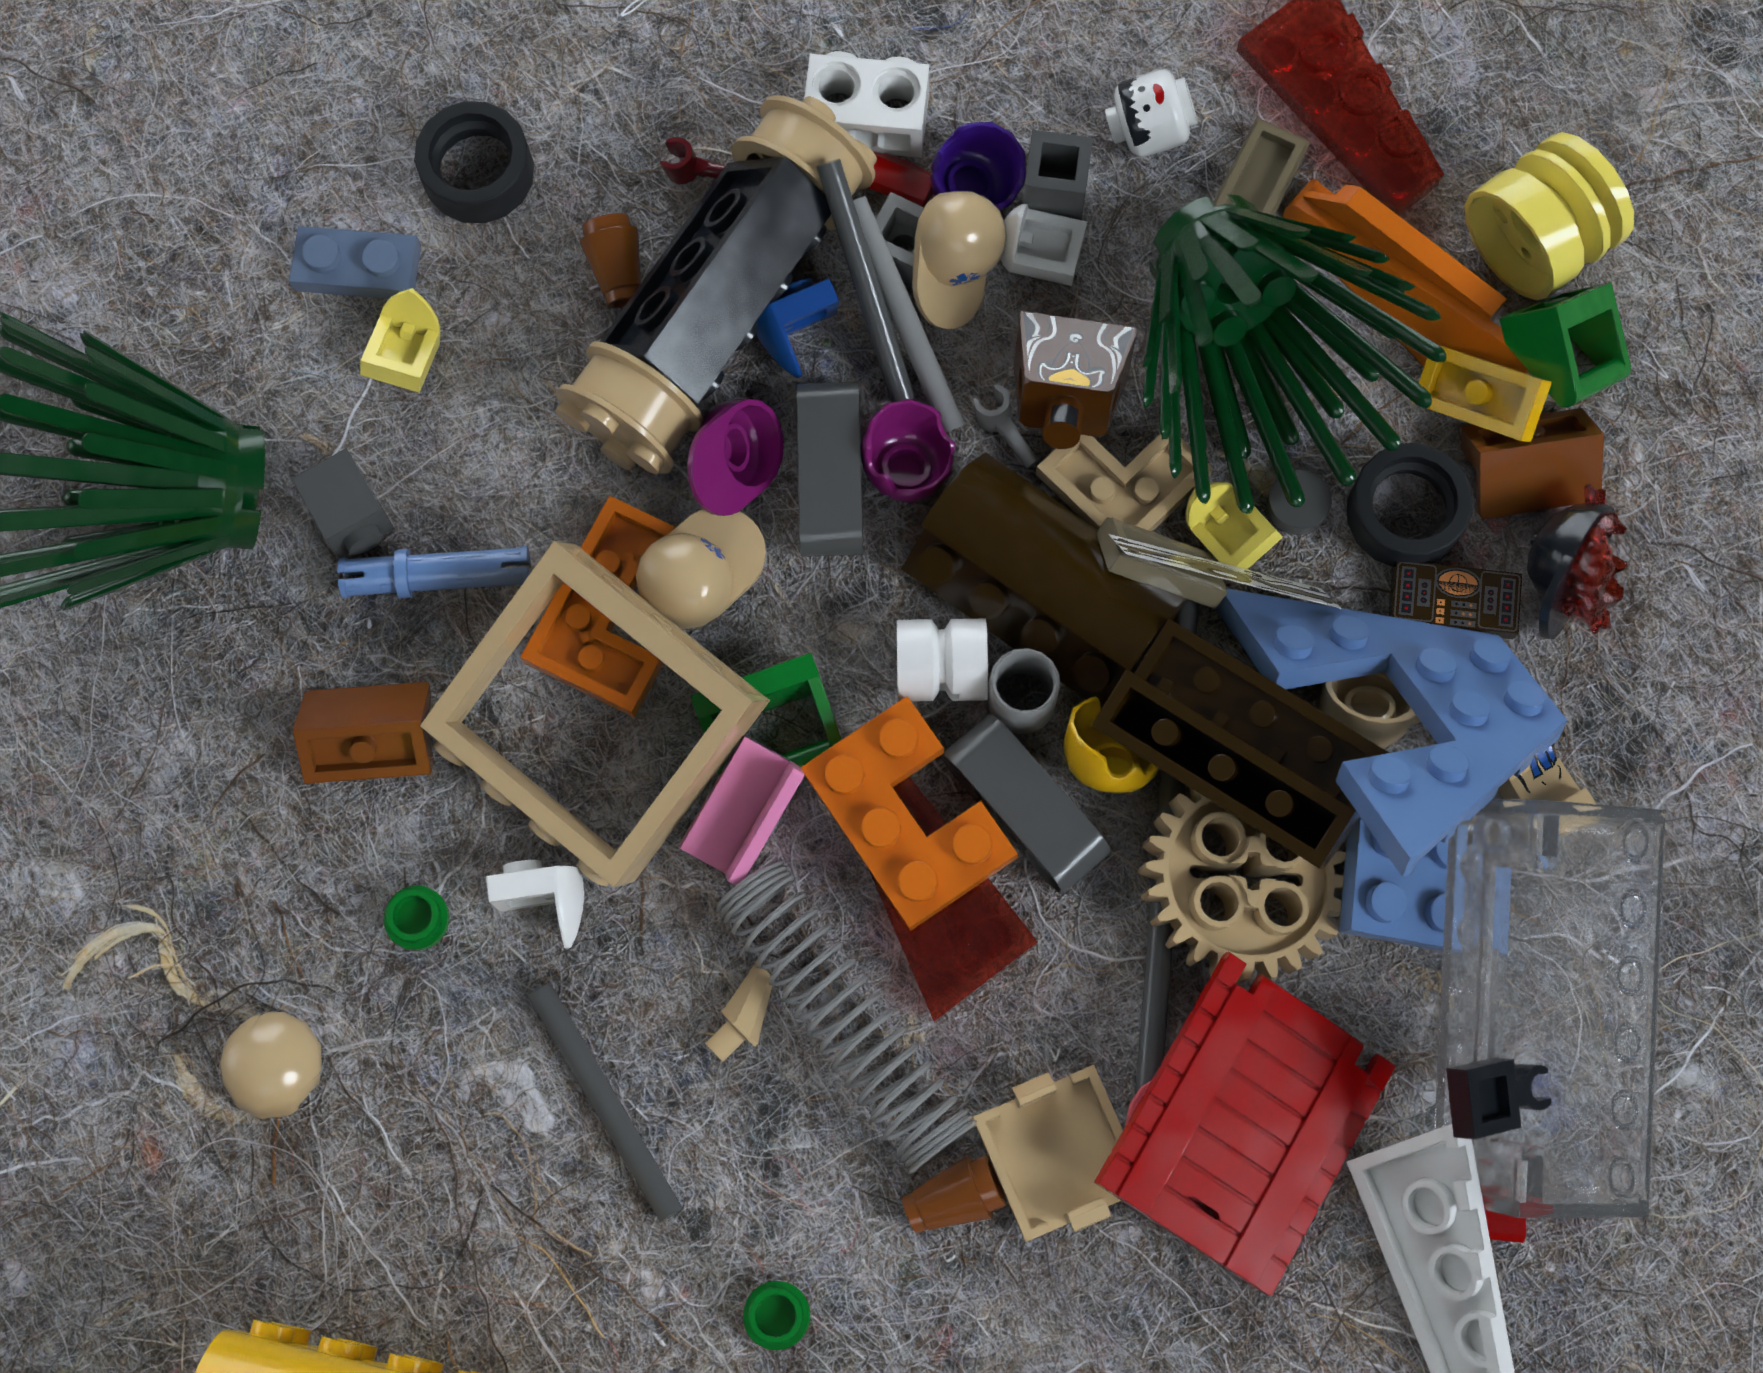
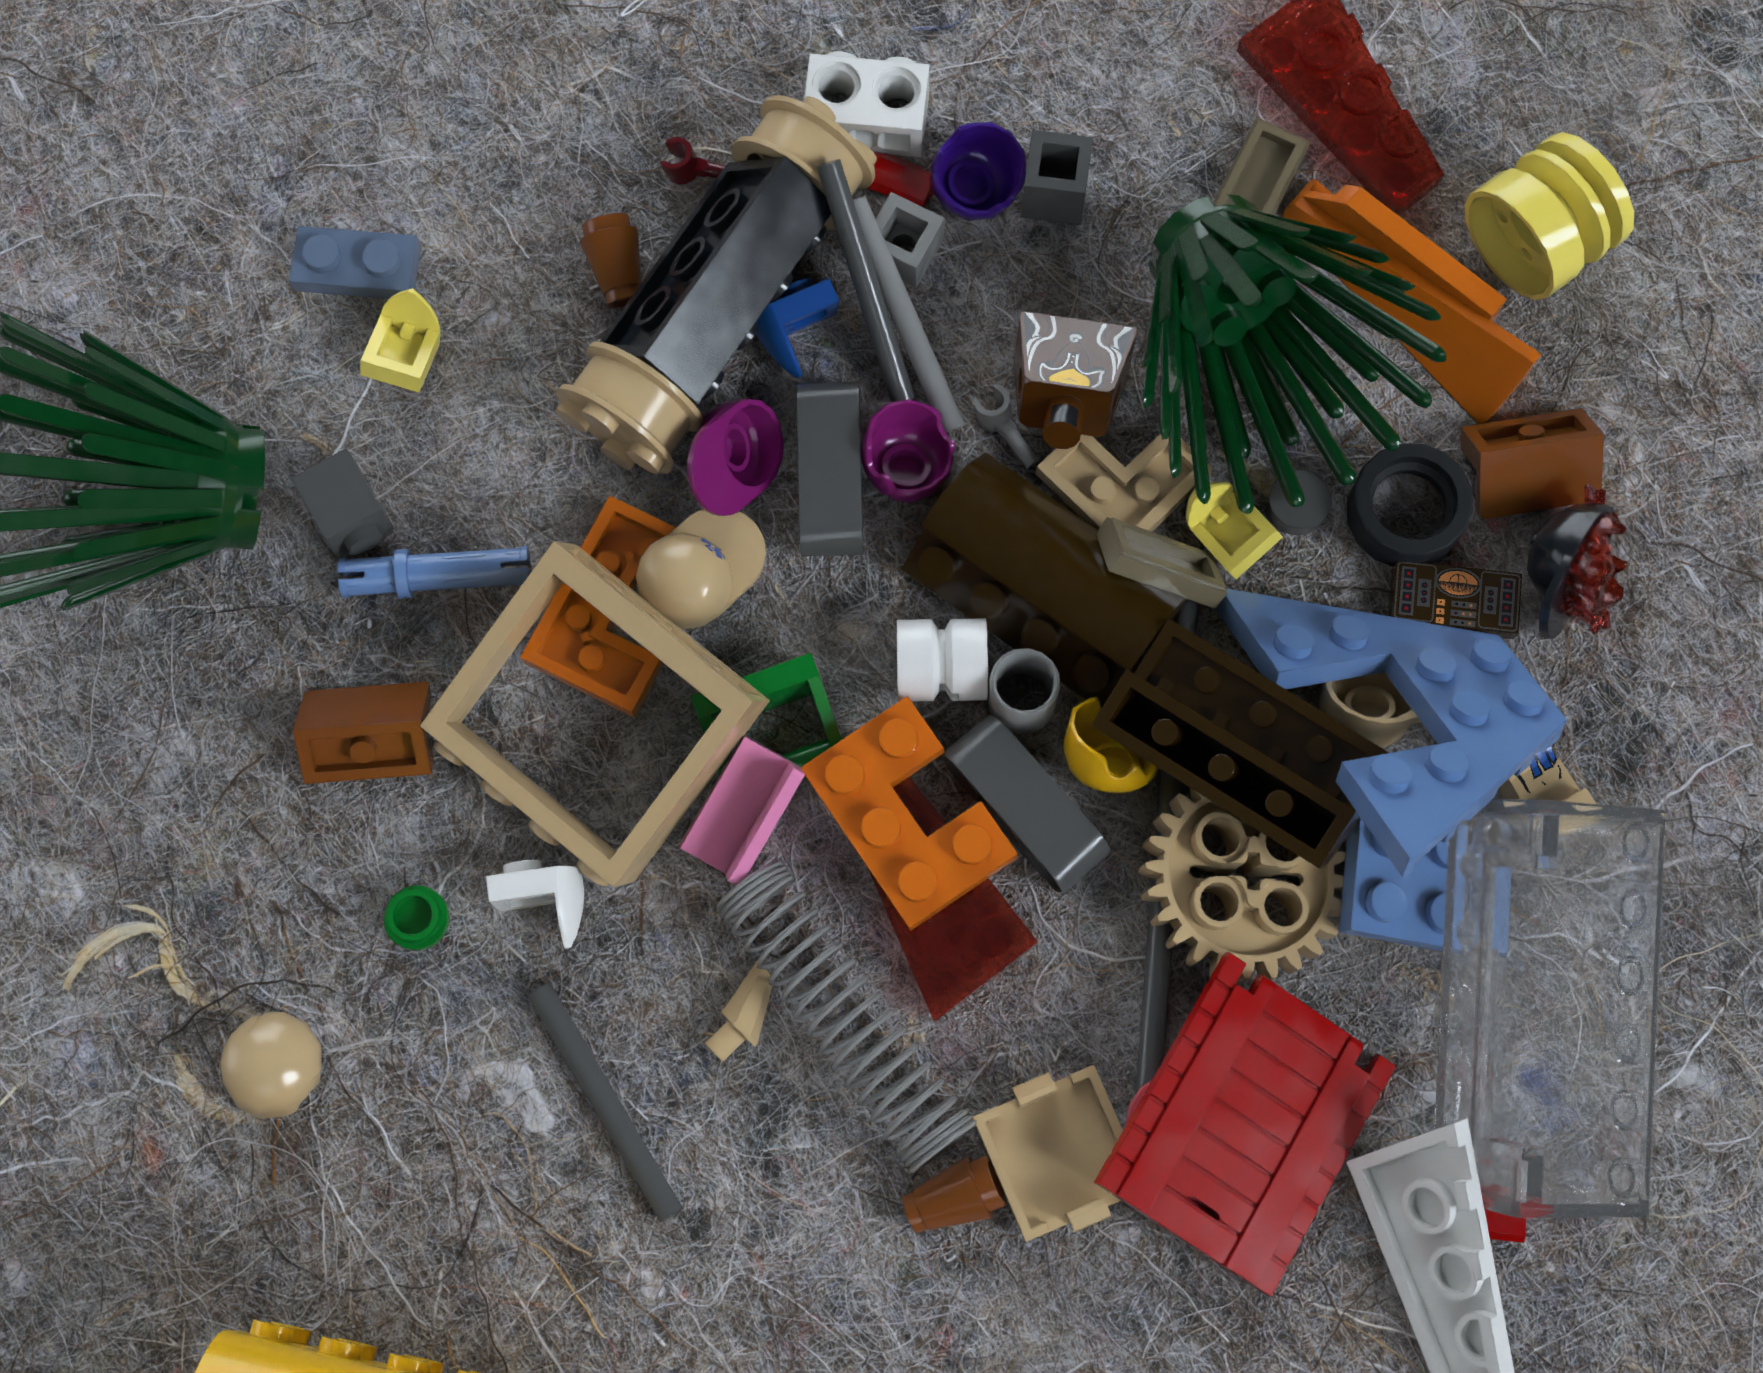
(456, 124): black tyre -> none
(776, 1315): green plate -> none
(954, 248): tan cap -> none
(1042, 244): white plate -> none
(1151, 113): white head -> none
(1223, 571): sticker -> none
(1485, 394): yellow plate -> none
(1489, 1096): black plate -> none
(1543, 344): green tile -> none

